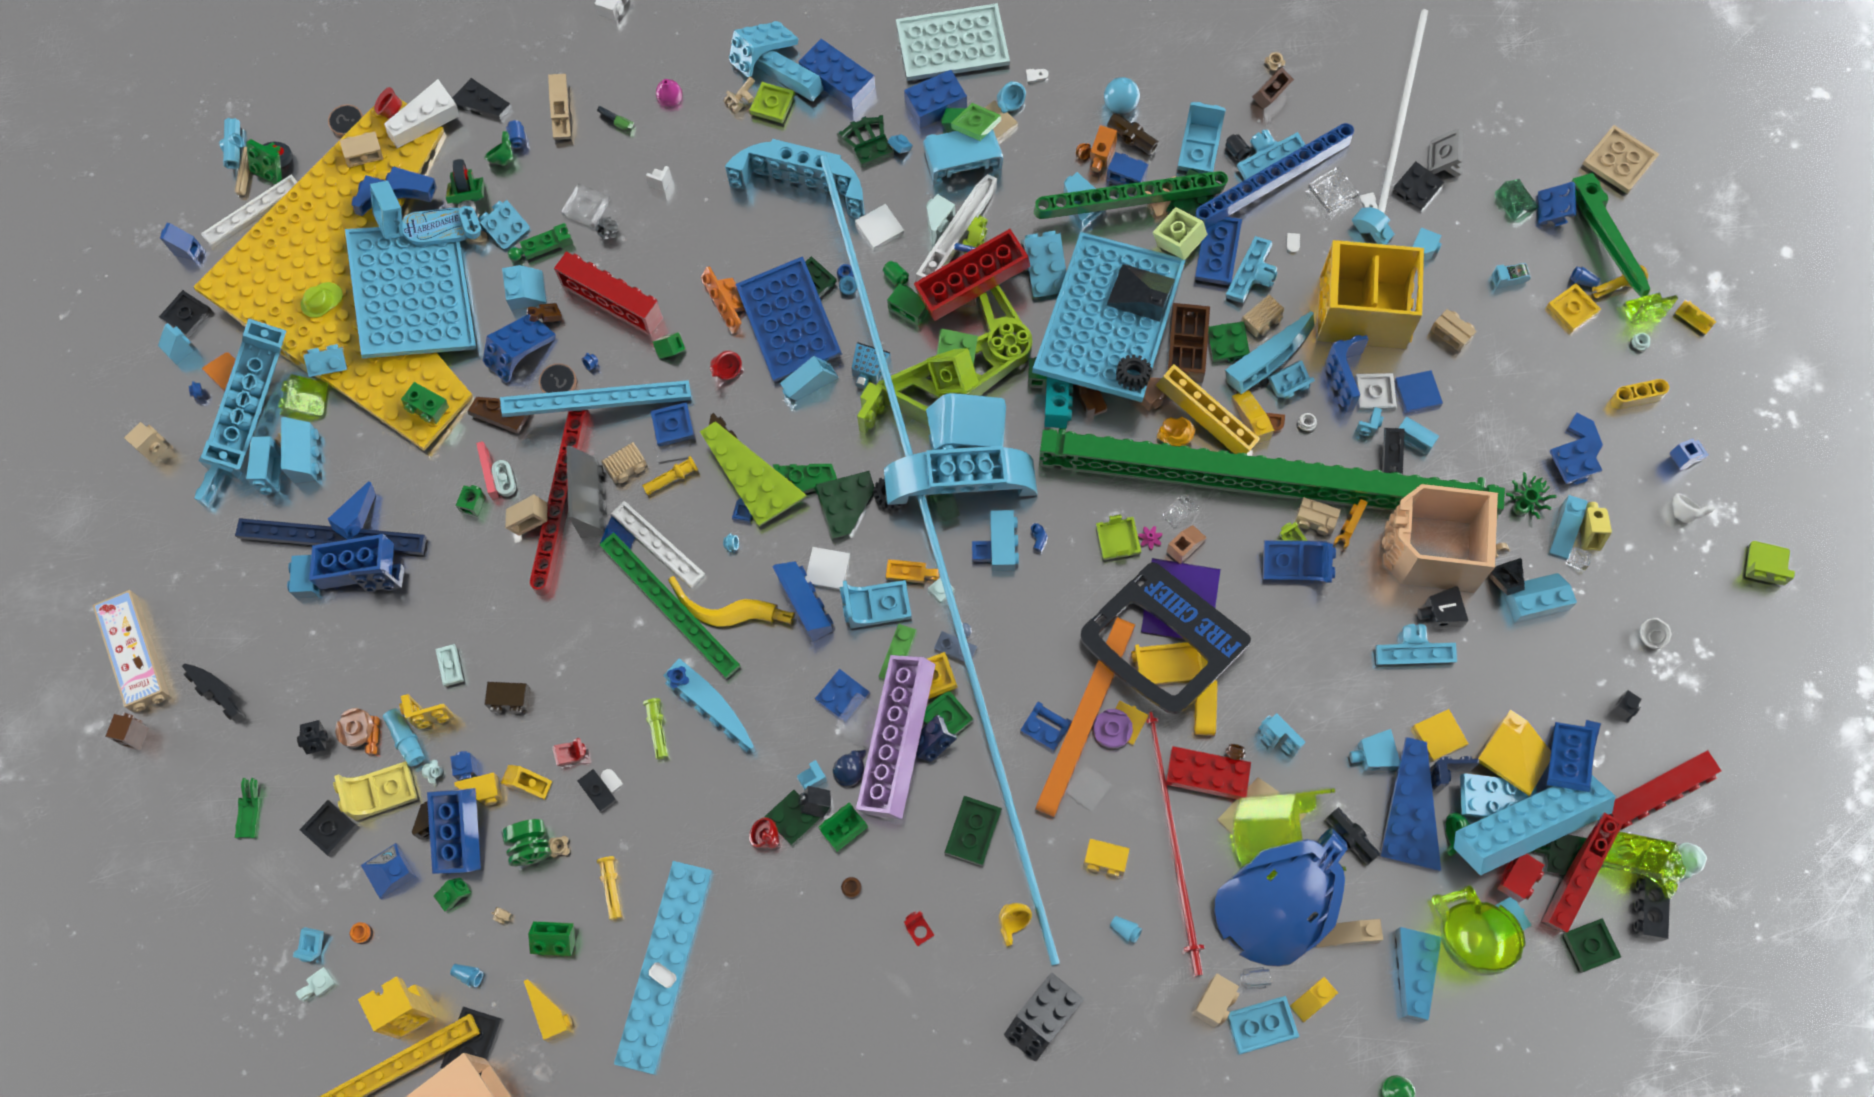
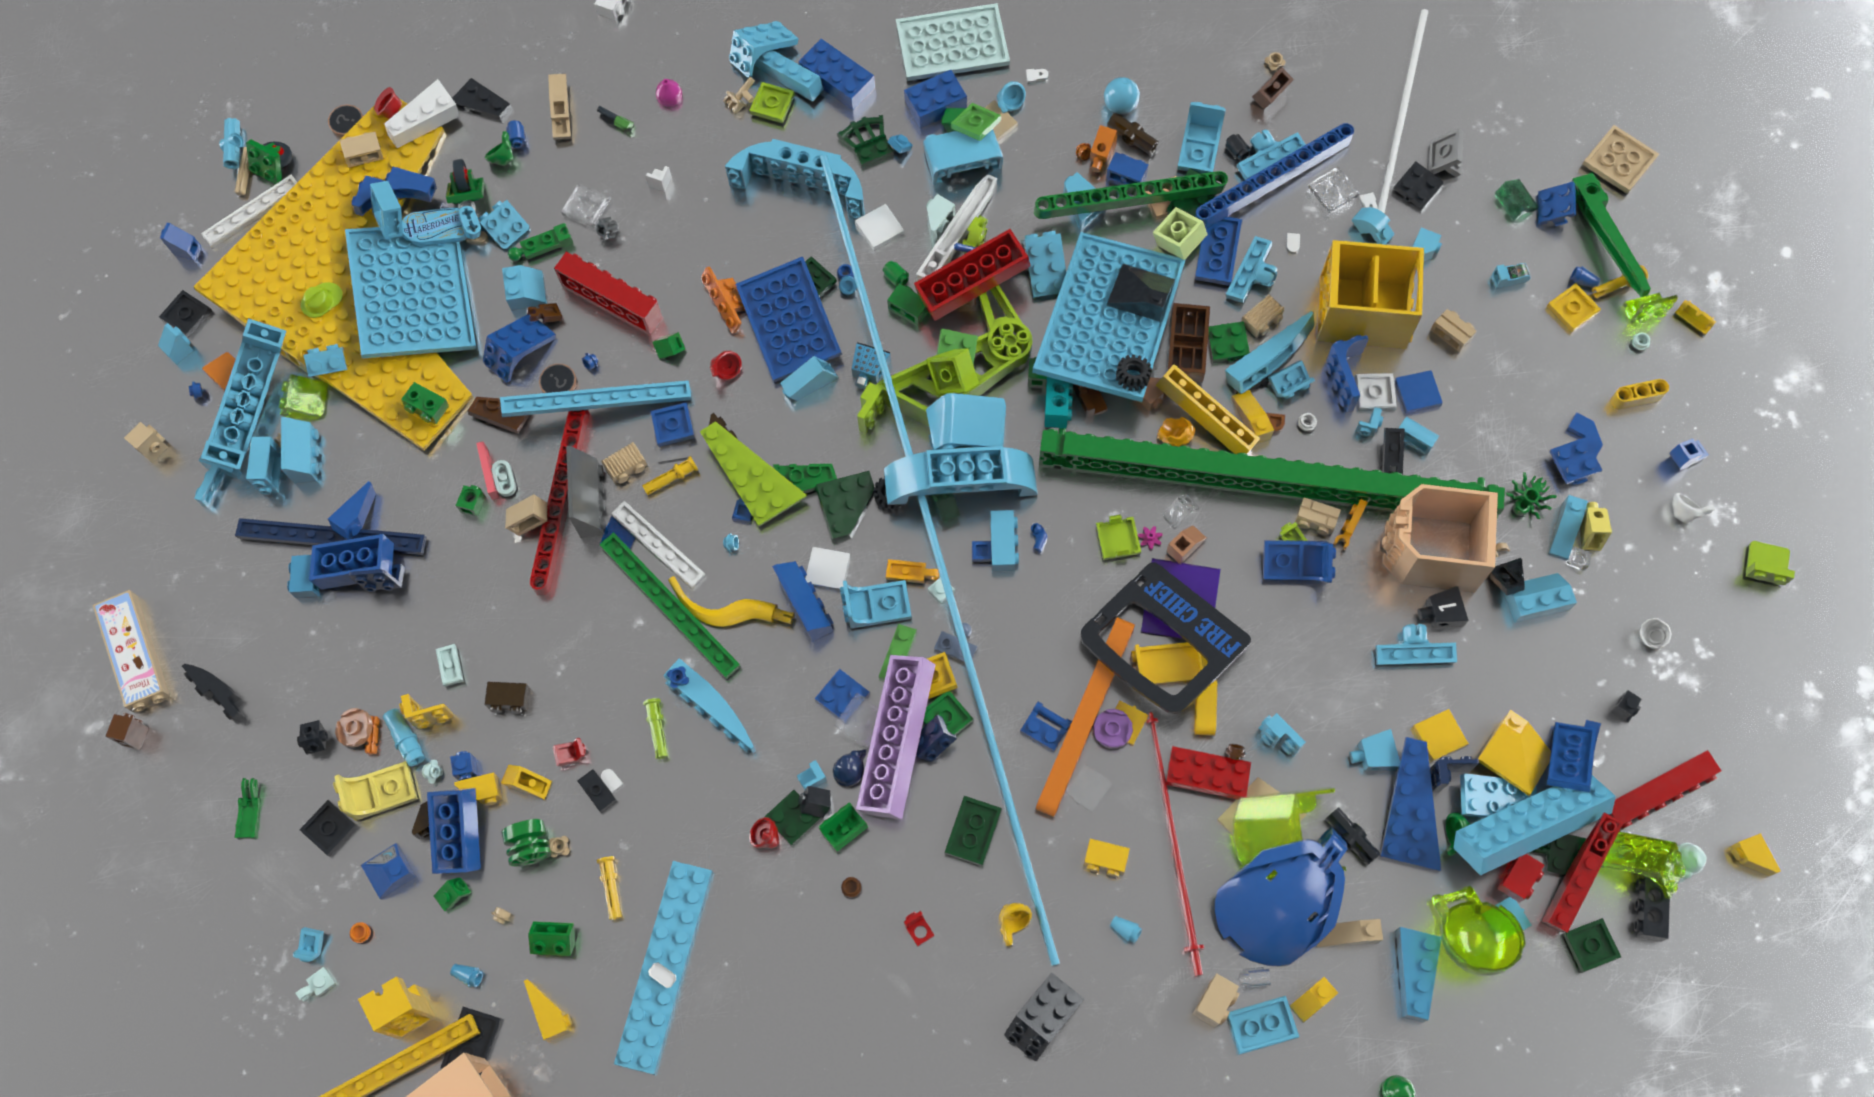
(1756, 855): none -> yellow slope

